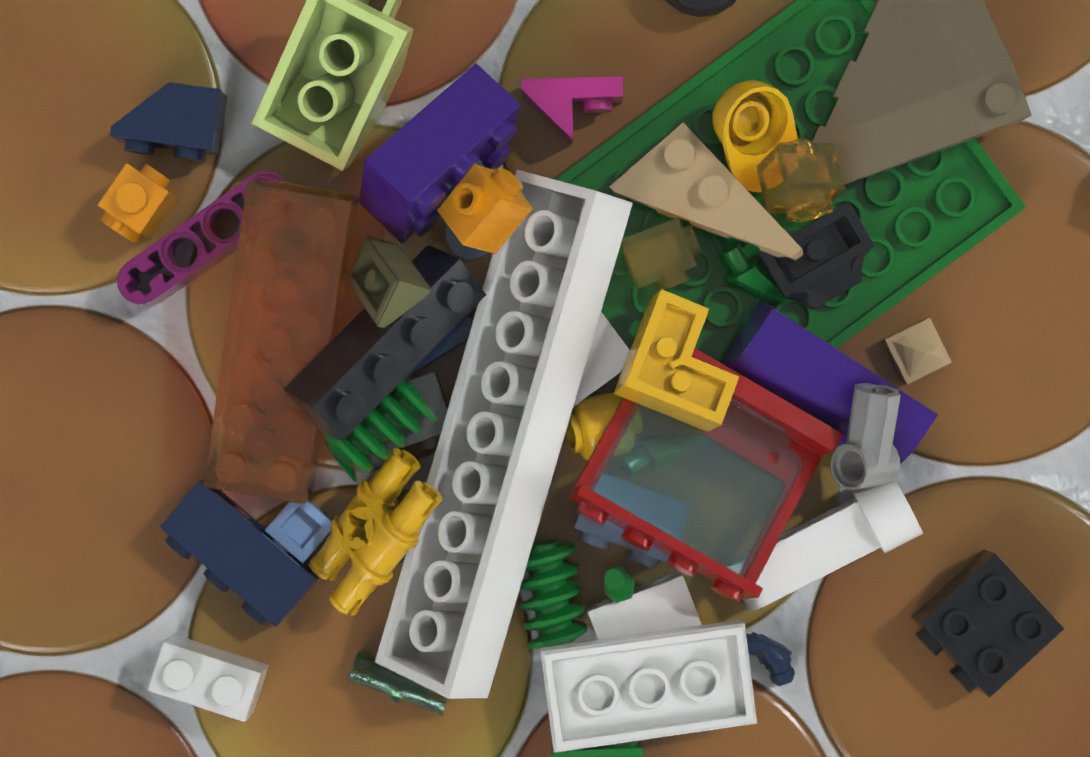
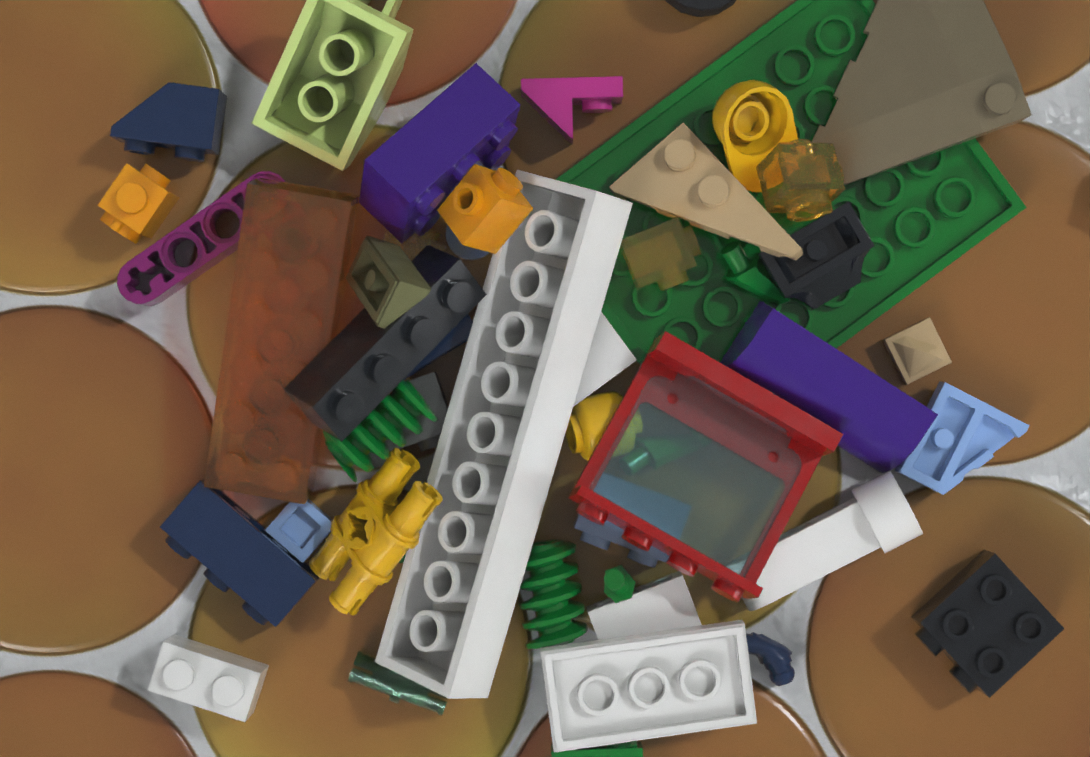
(665, 375): yellow panel -> none
(869, 450): light grey piece -> none
(958, 439): none -> light blue wing

